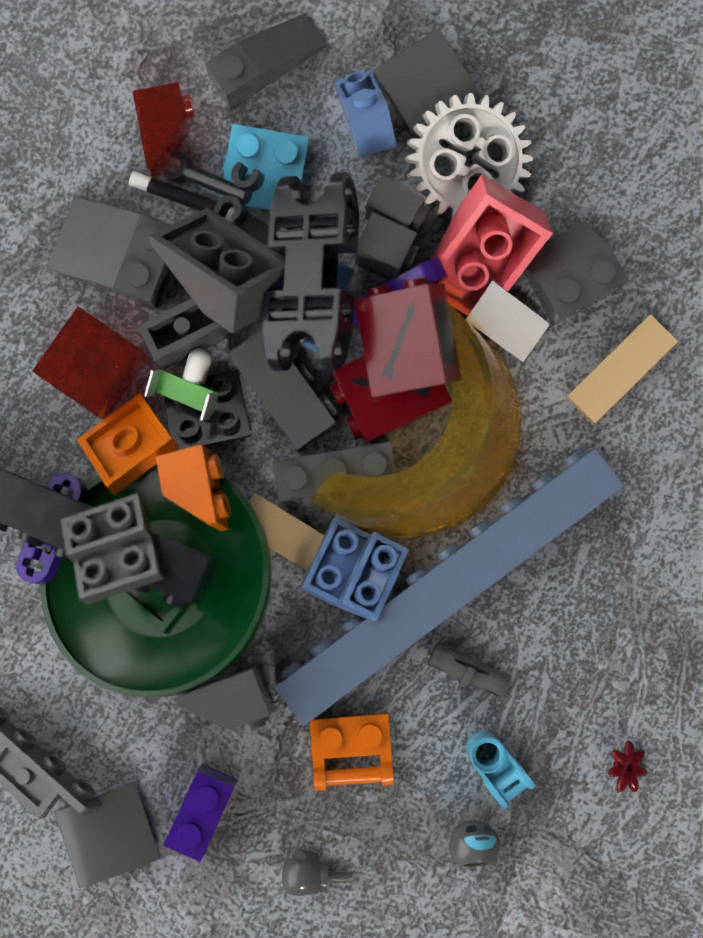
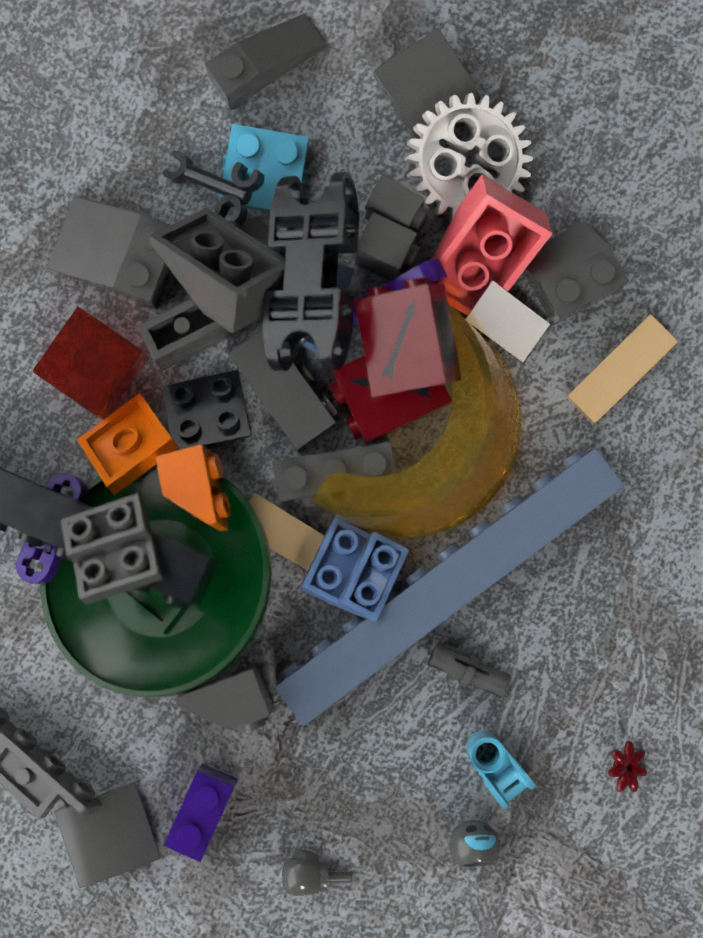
(162, 123): clear red slope -> none
(174, 193): black bar -> none
(187, 388): piece -> none
(351, 737): orange plate -> none
(365, 113): medium blue slope -> none

